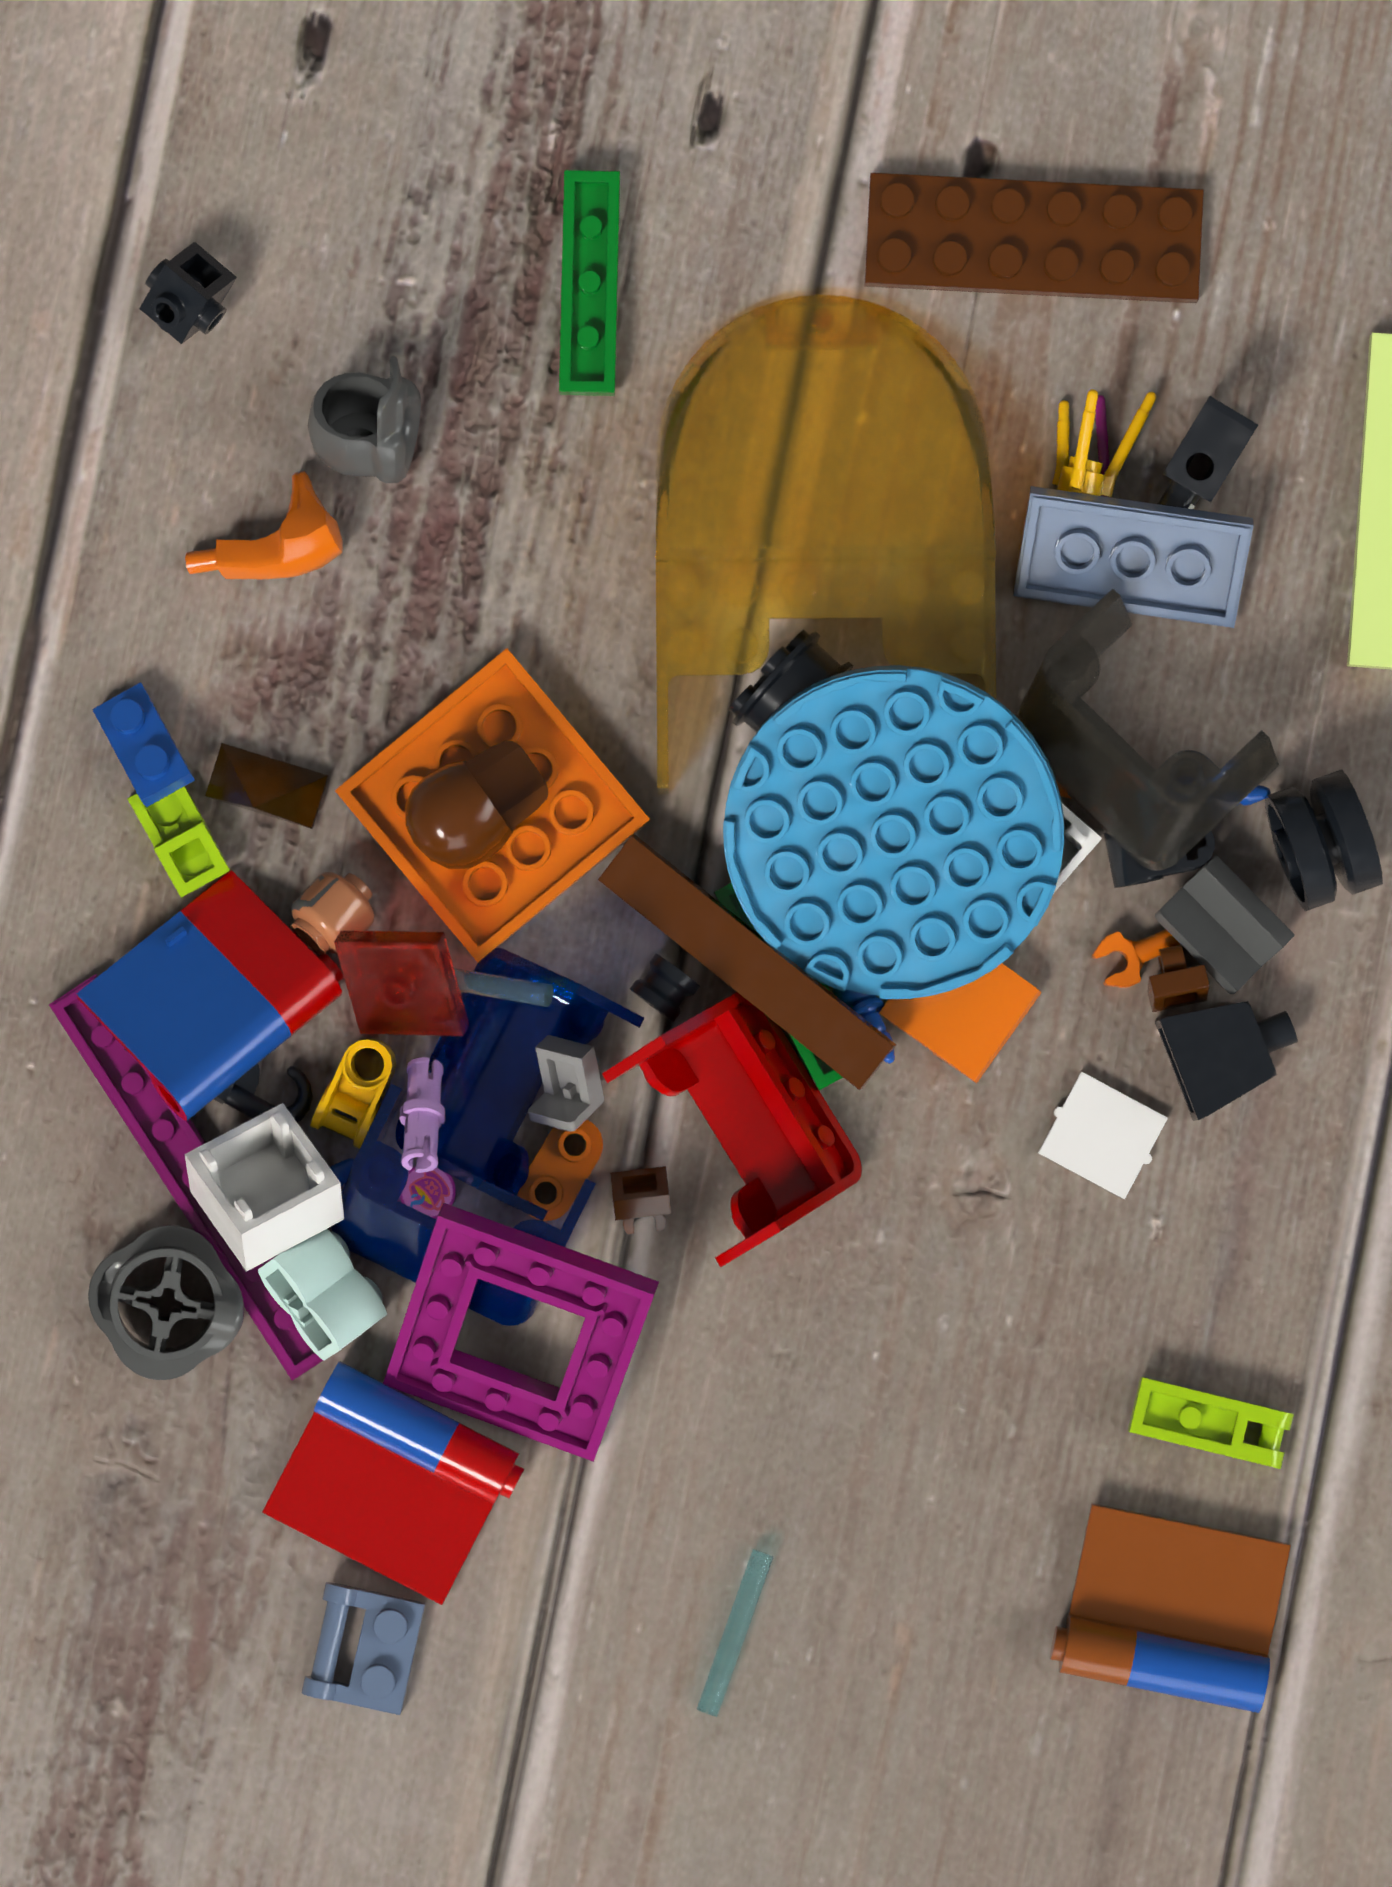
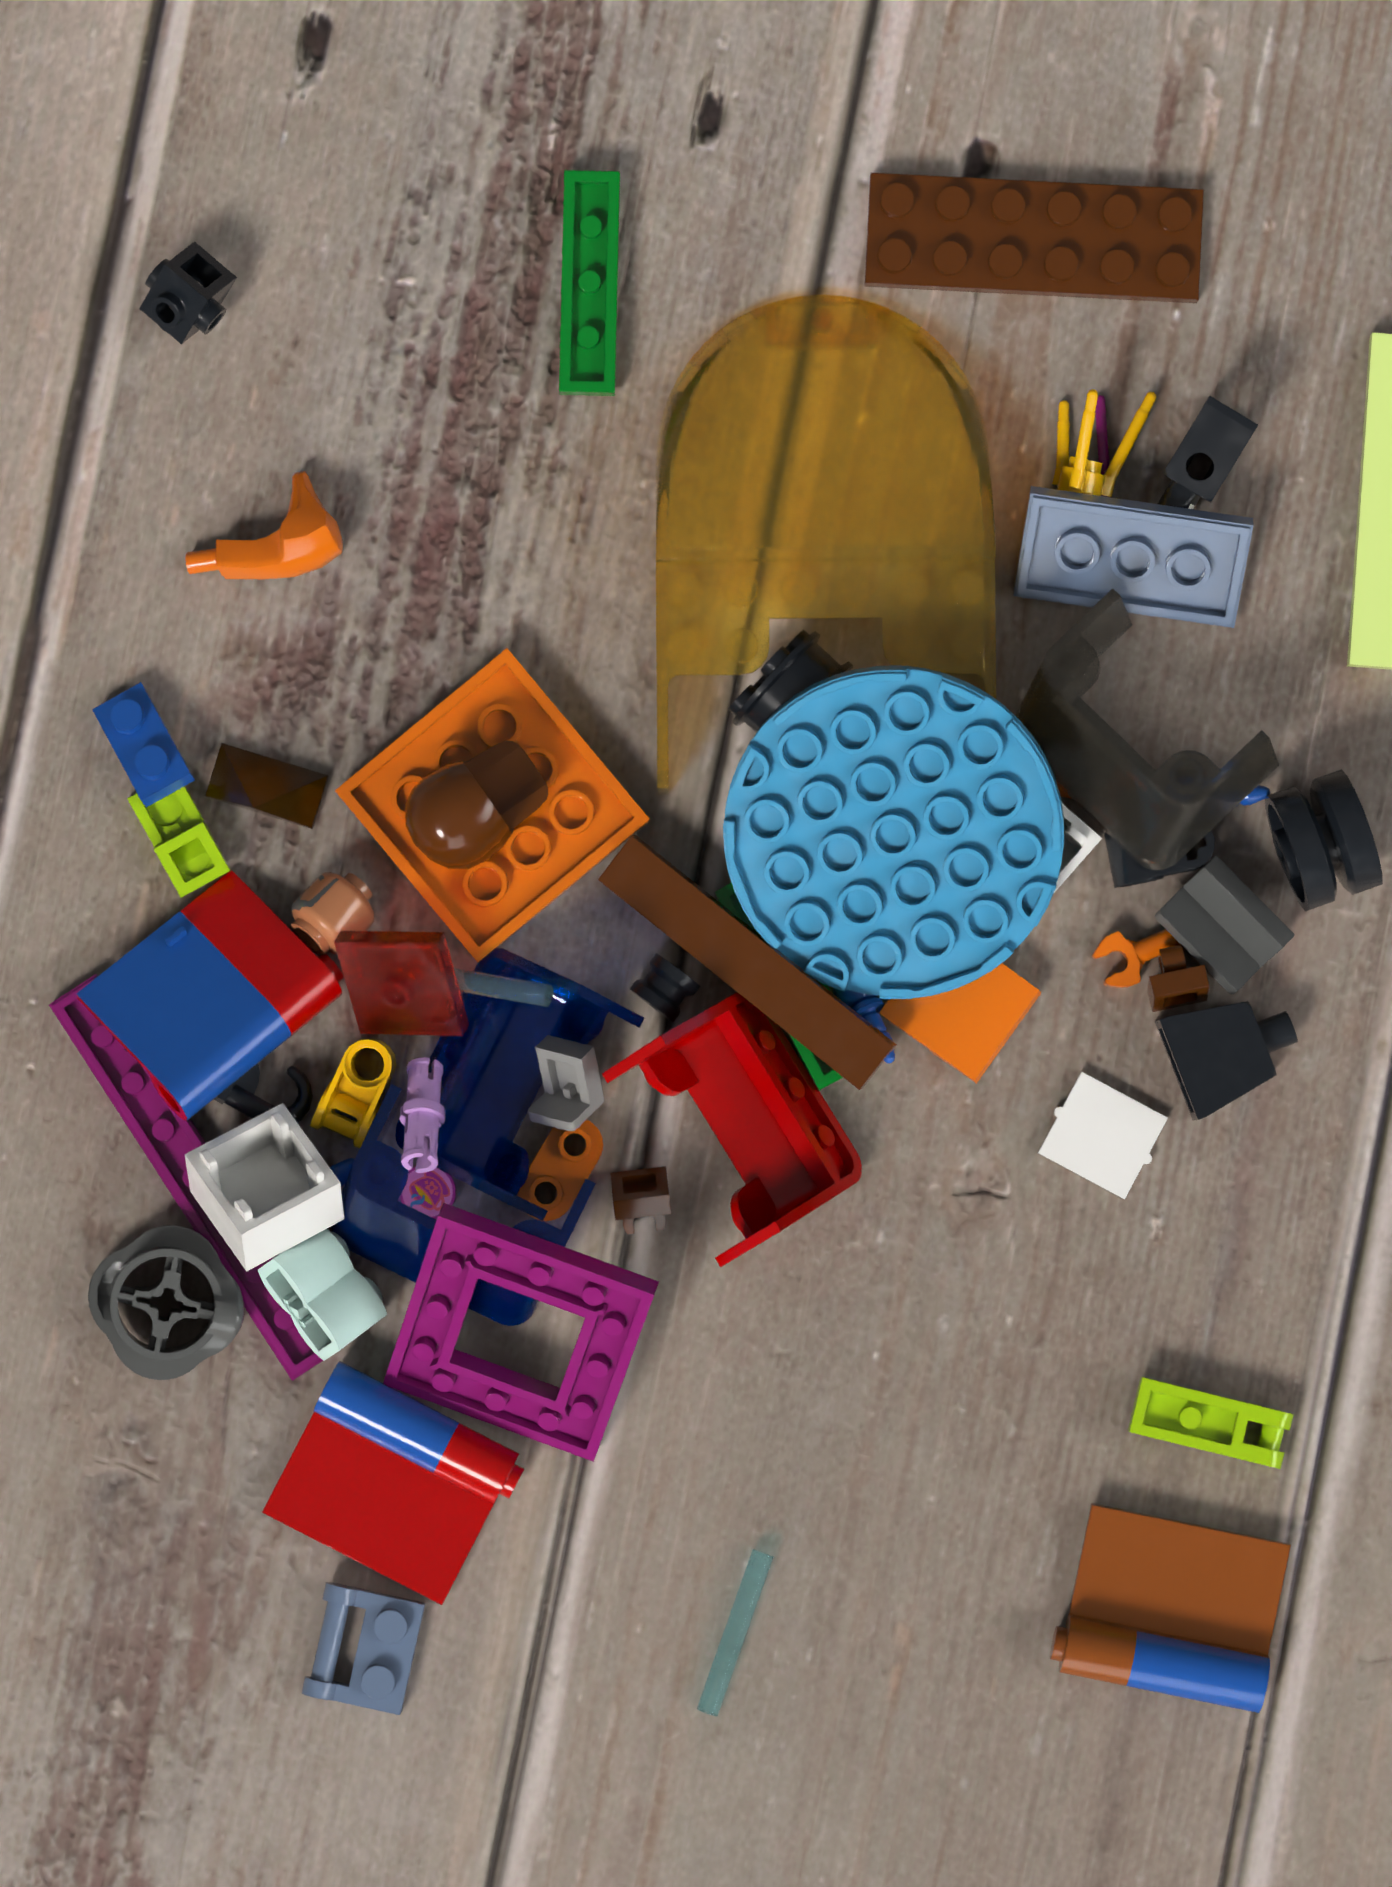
(366, 424): dark grey piece -> none

